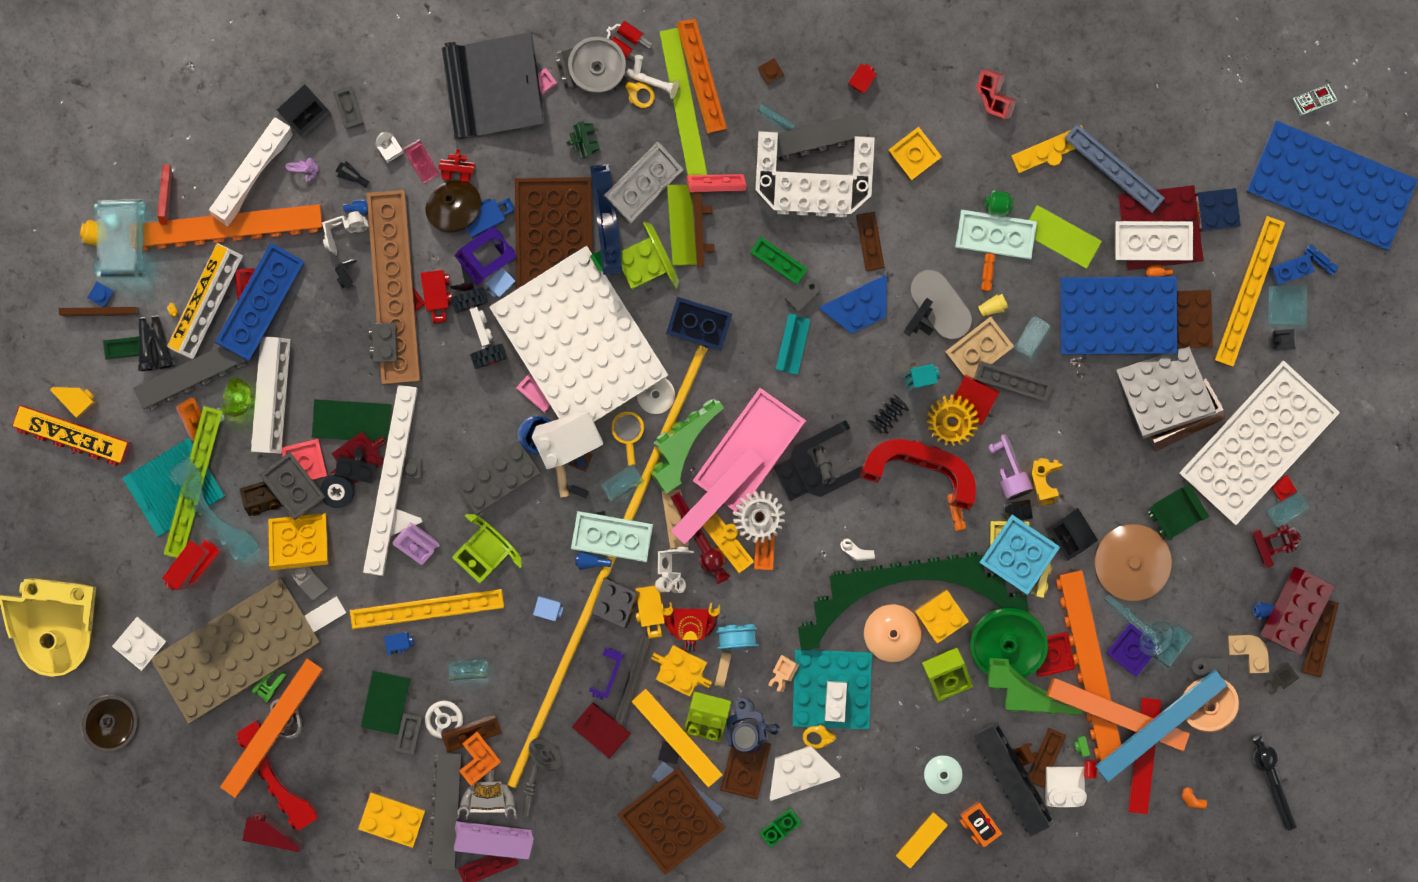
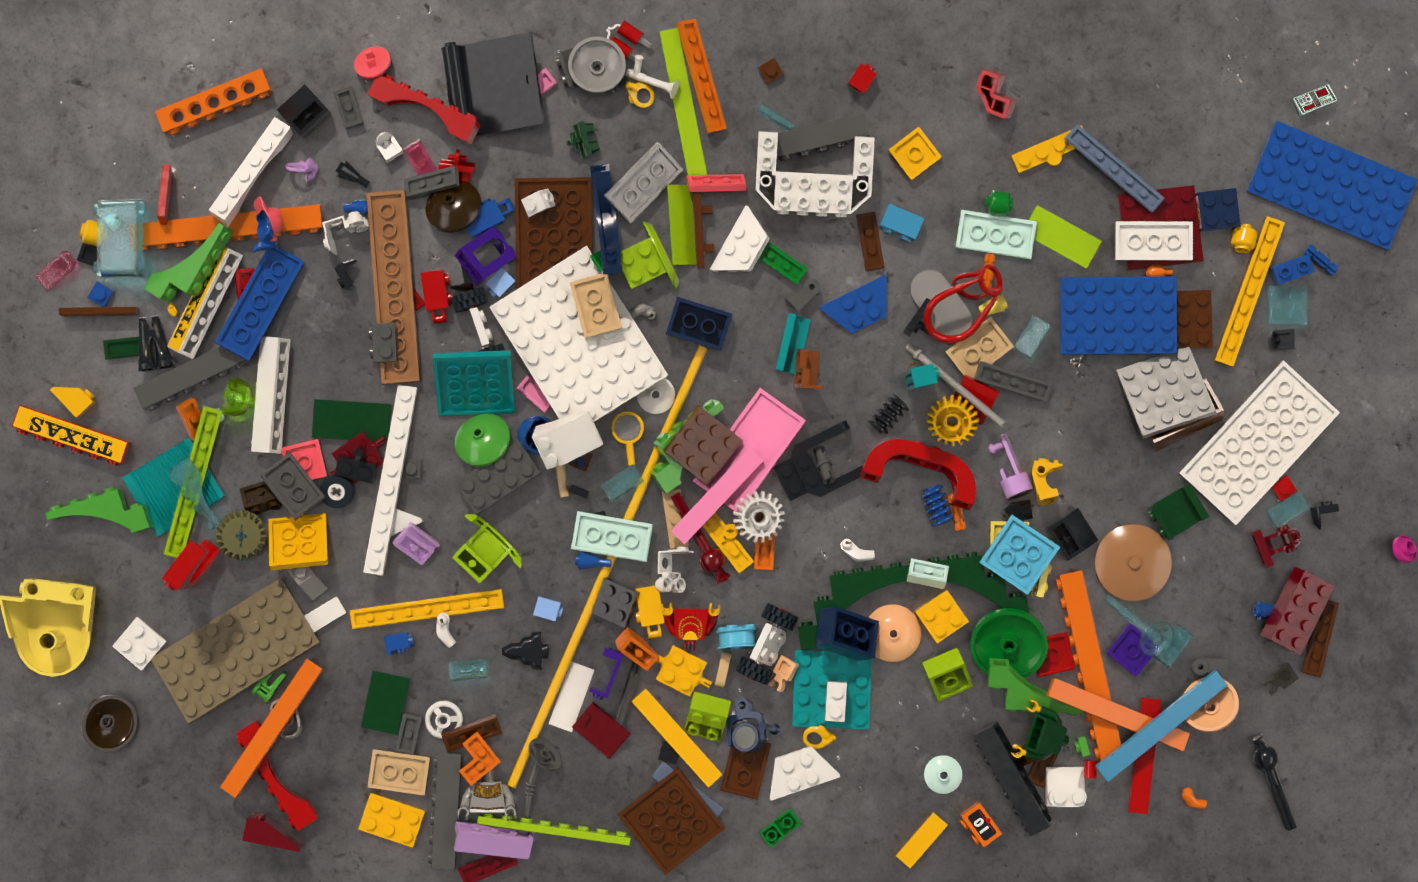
(56, 270): none -> clear pink slope
(87, 254): none -> black tile
(107, 506): none -> bright green arch
(167, 114): none -> orange brick
(193, 271): none -> bright green arch
(231, 525): none -> olive gear
(269, 225): none -> hair
(372, 62): none -> coral piece
(391, 93): none -> red arch
(398, 772): none -> tan plate
(431, 182): none -> dark grey plate
(442, 630): none -> white arm
(474, 383): none -> teal plate
(487, 446): none -> bright green dish
(529, 651): none -> black rock
(538, 202): none -> white bracket
(563, 829): none -> lime plate
(571, 696): none -> white sticker
(596, 305): none -> tan plate
(636, 649): none -> orange slope
(643, 310): none -> light grey arm
(702, 445): none -> reddish brown plate
(742, 245): none -> white wing
(768, 644): none -> plate
(807, 369): none -> dark orange panel
(847, 633): none -> dark blue brick
(901, 222): none -> dark azure brick
(918, 354): none -> light grey bar
(927, 573): none -> light aqua slope
(937, 505): none -> blue piece
(959, 288): none -> red animal
(1045, 735): none -> dark green torso
(1244, 238): none -> yellow head
(1254, 647): tan plate -> none
(1326, 507): none -> black plate
(1404, 549): none -> dark pink plate

